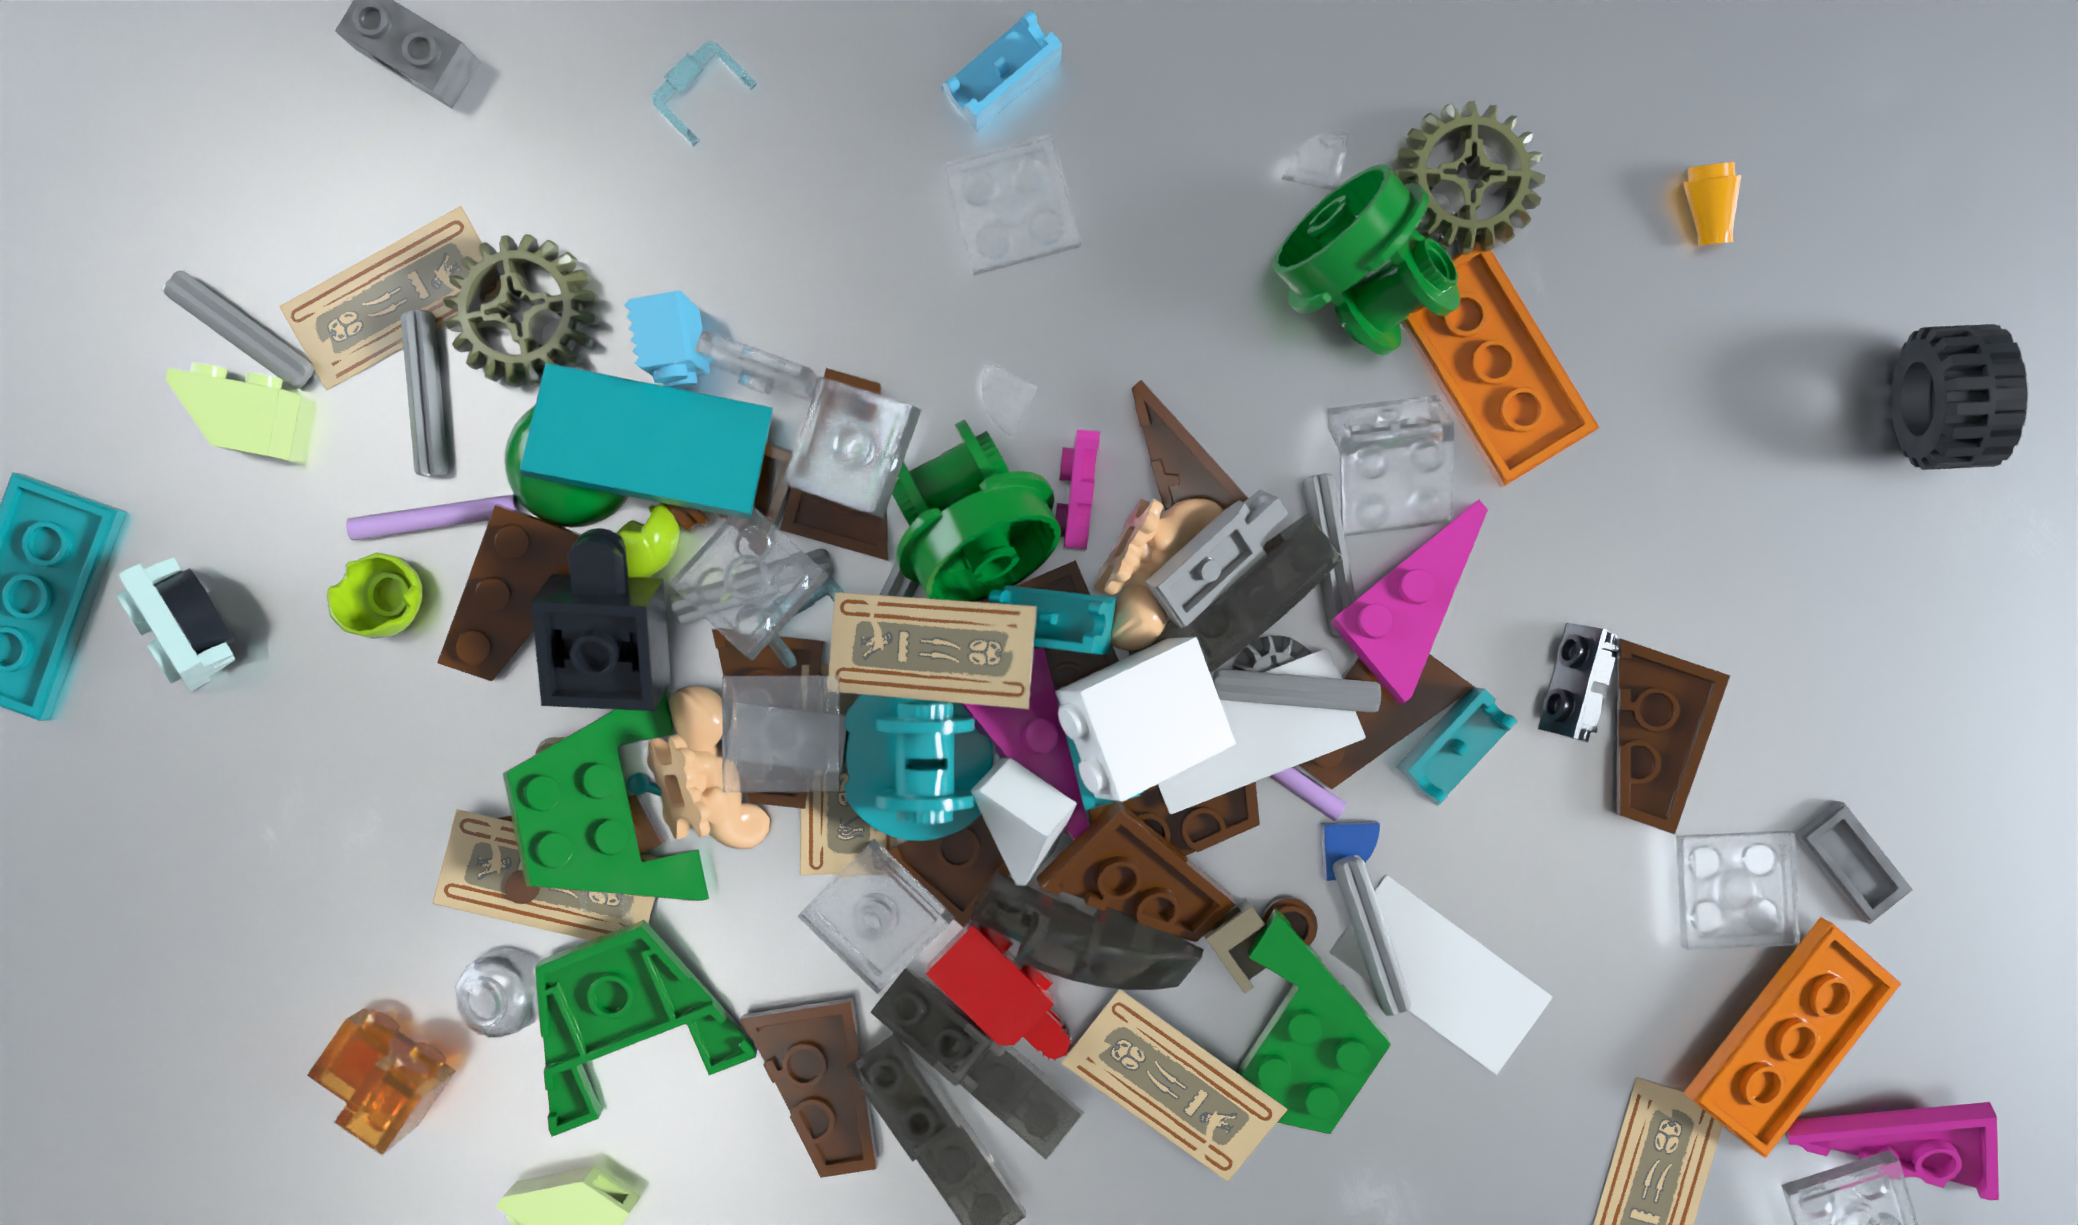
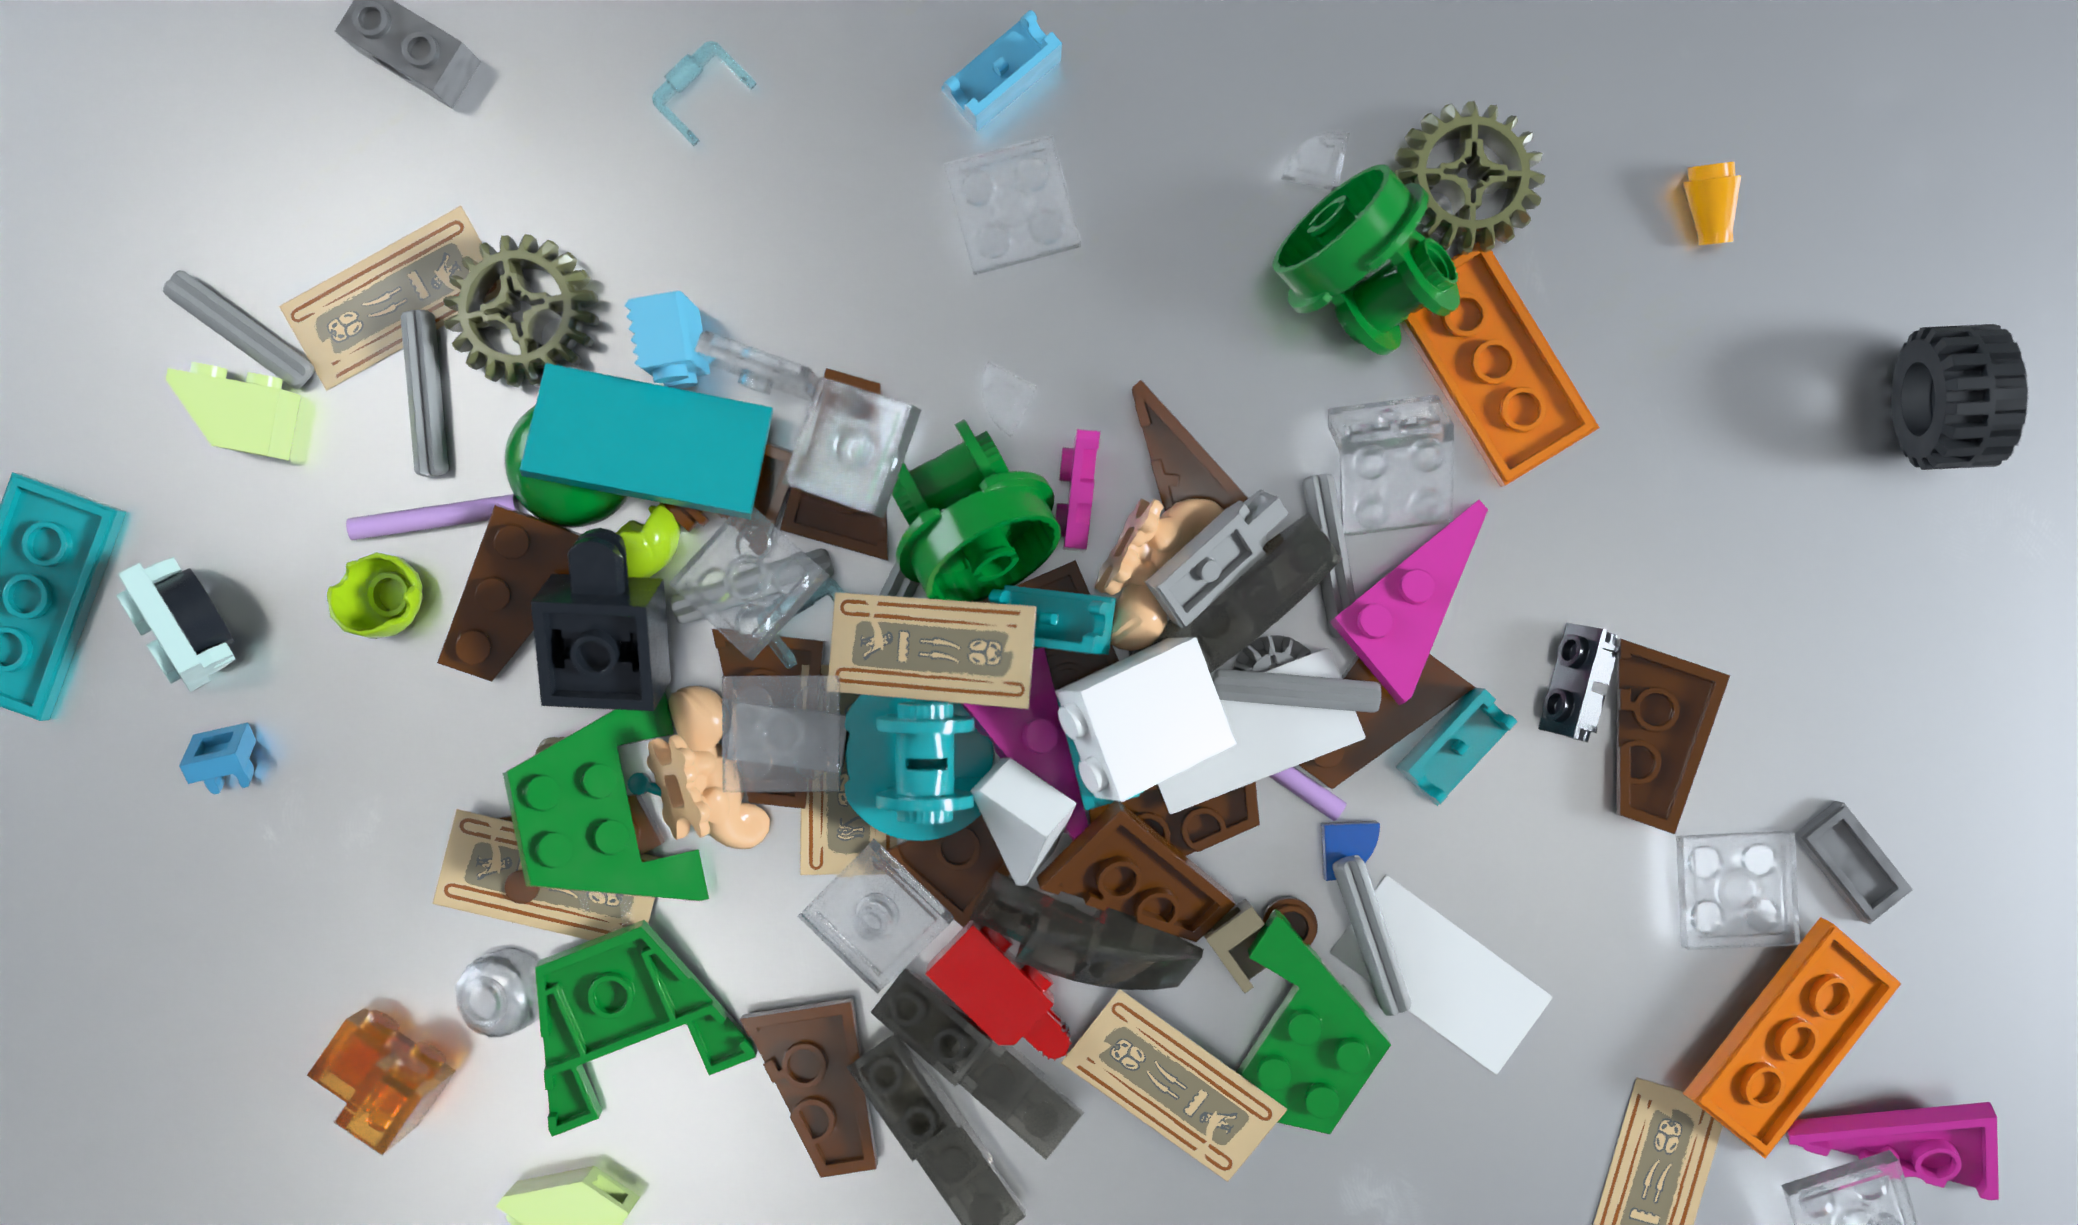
(219, 754): none -> dark azure tile

